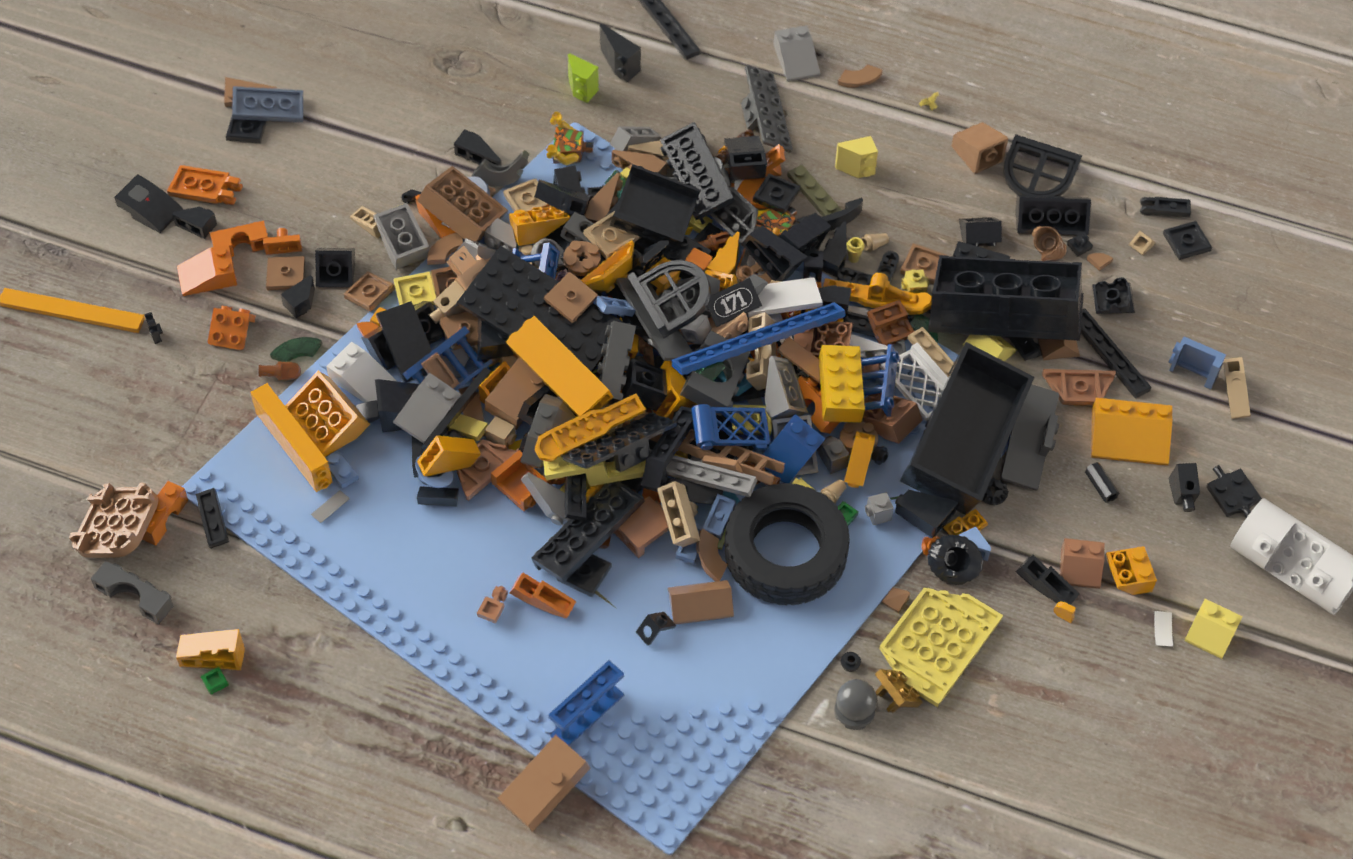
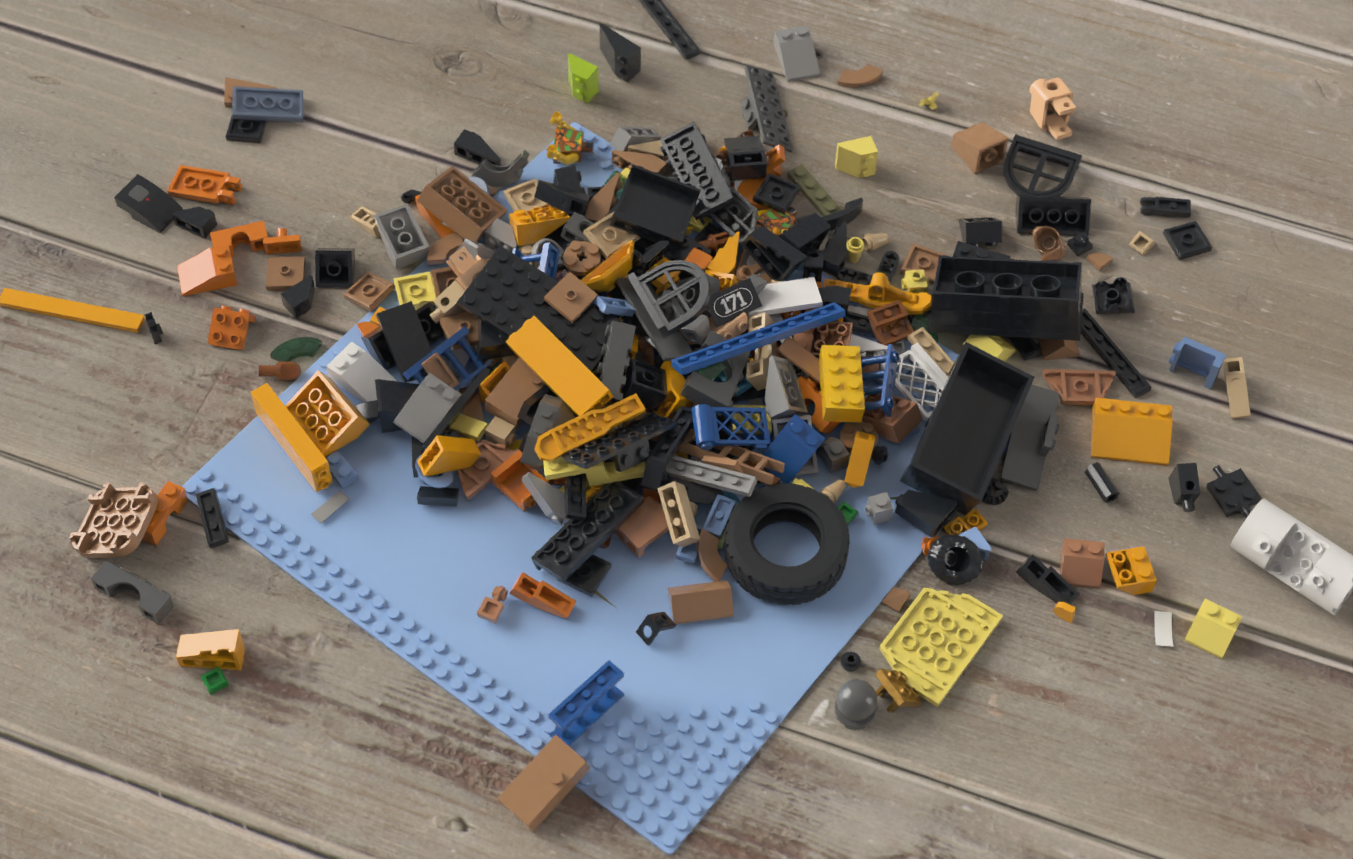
(1056, 97): none -> light nougat piece

